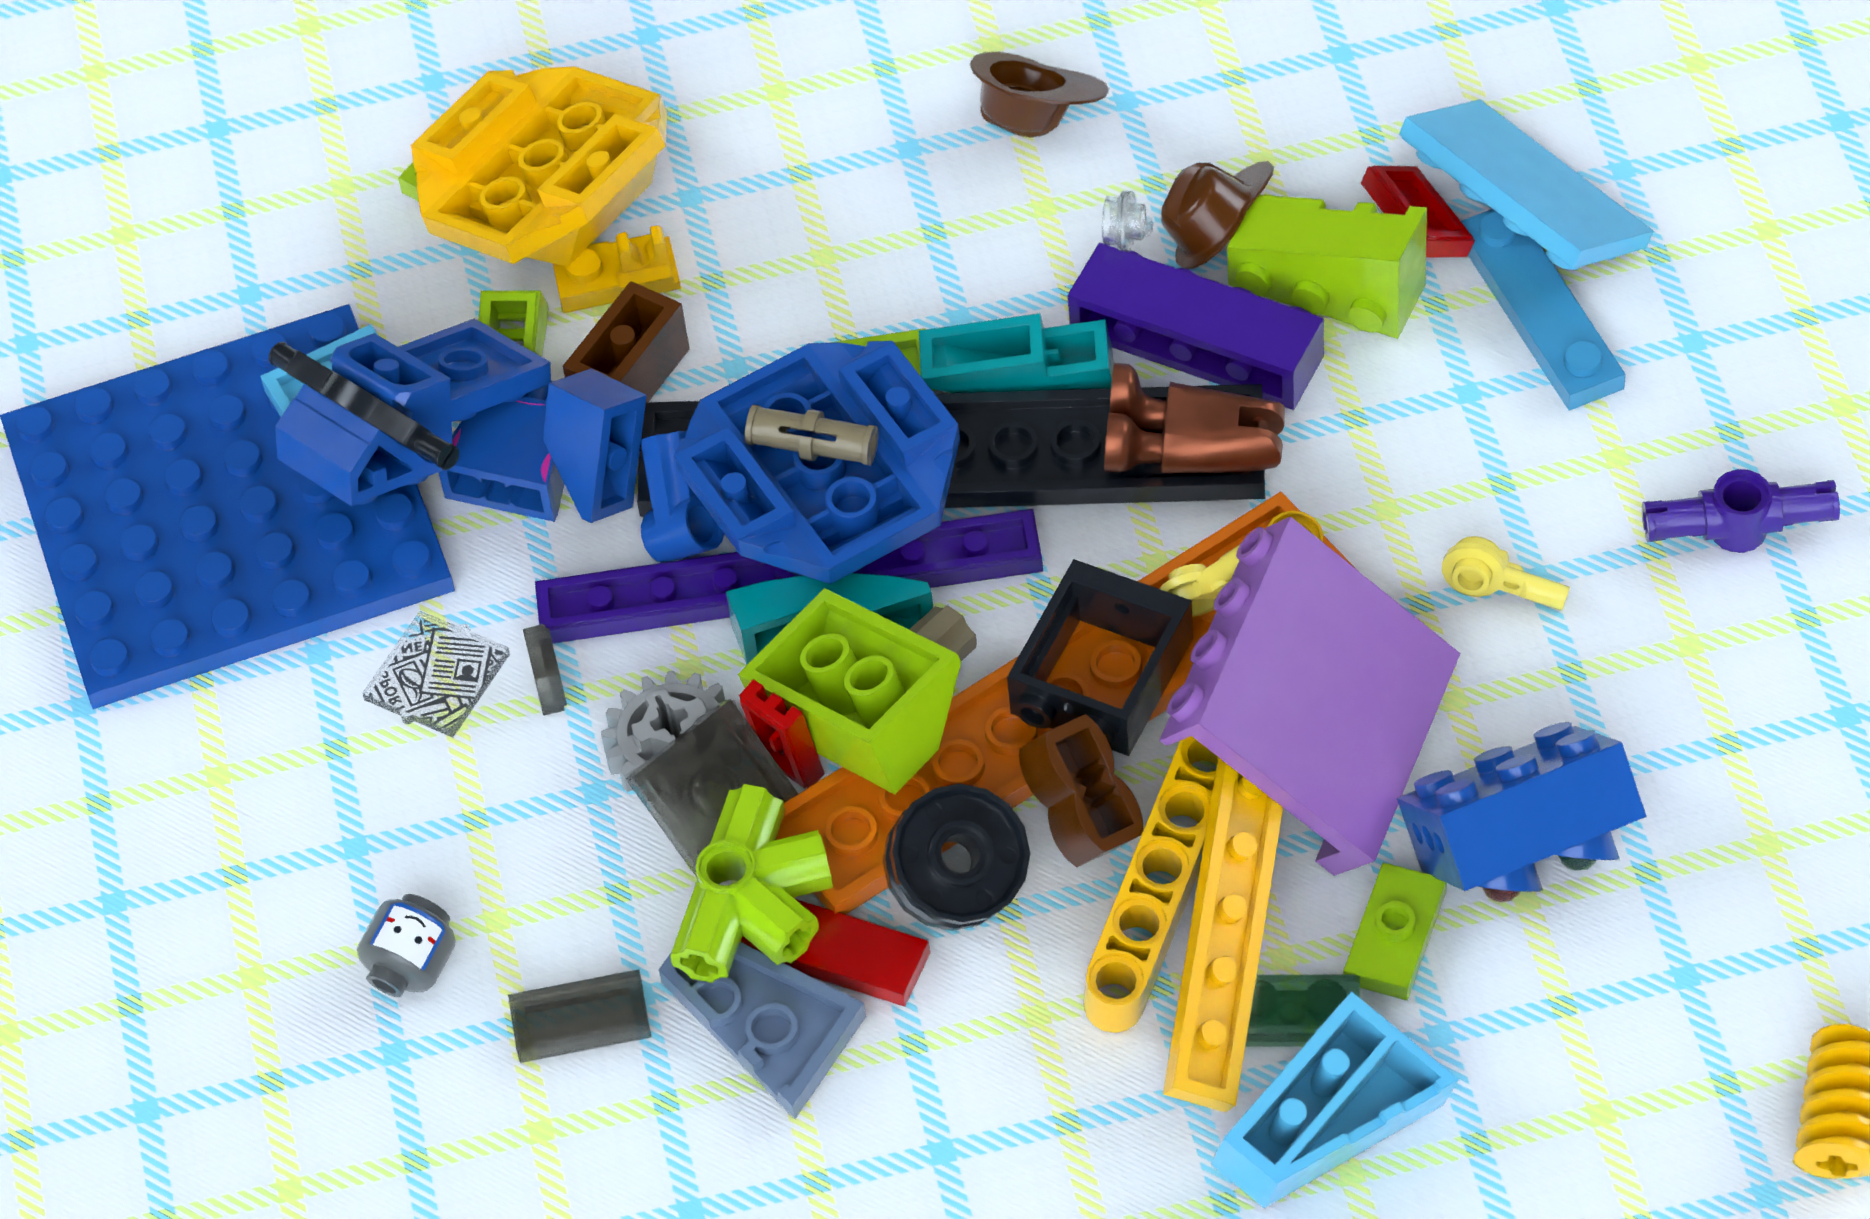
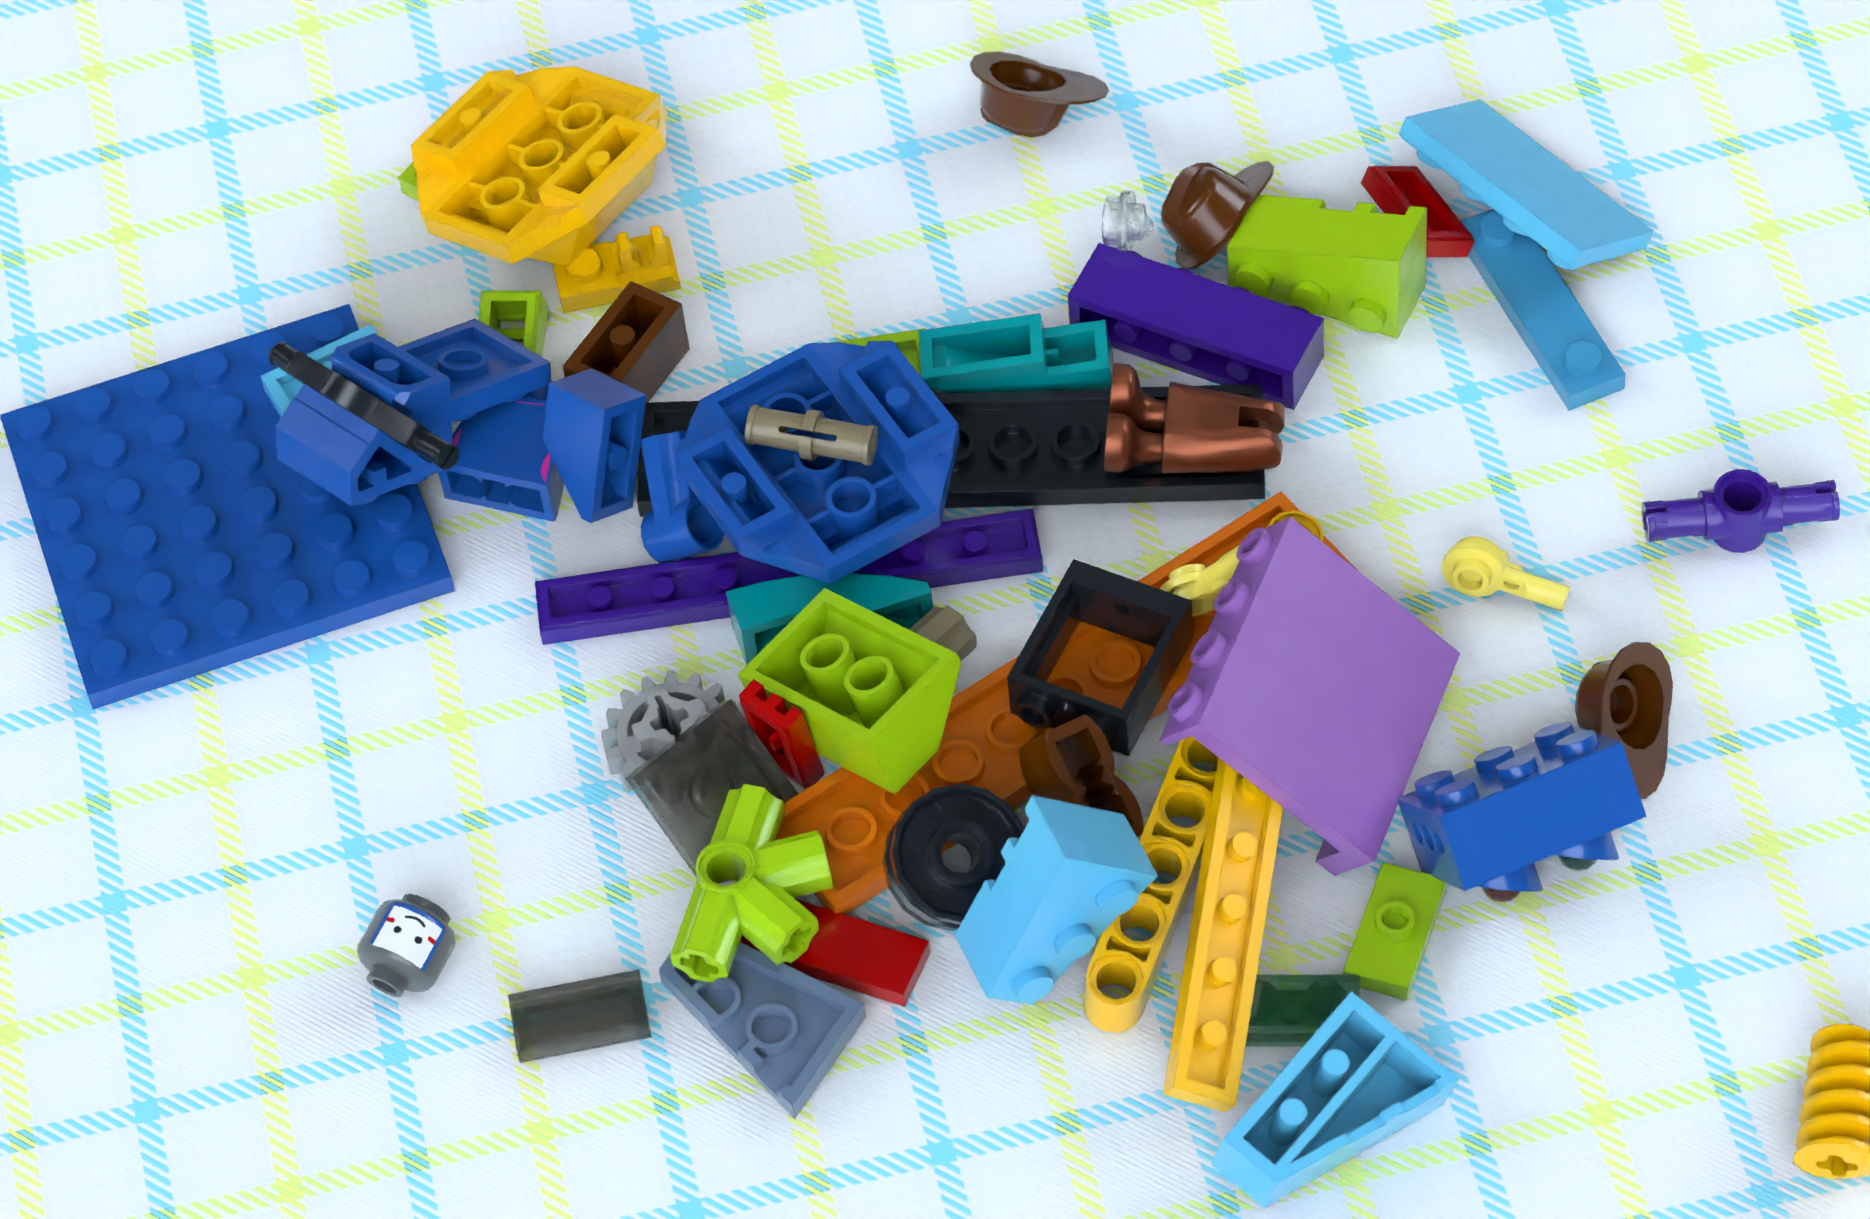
(436, 674): clear piece -> none
(545, 669): clear smoke tile -> none
(1052, 898): none -> medium azure wedge
(1631, 704): none -> reddish brown piece

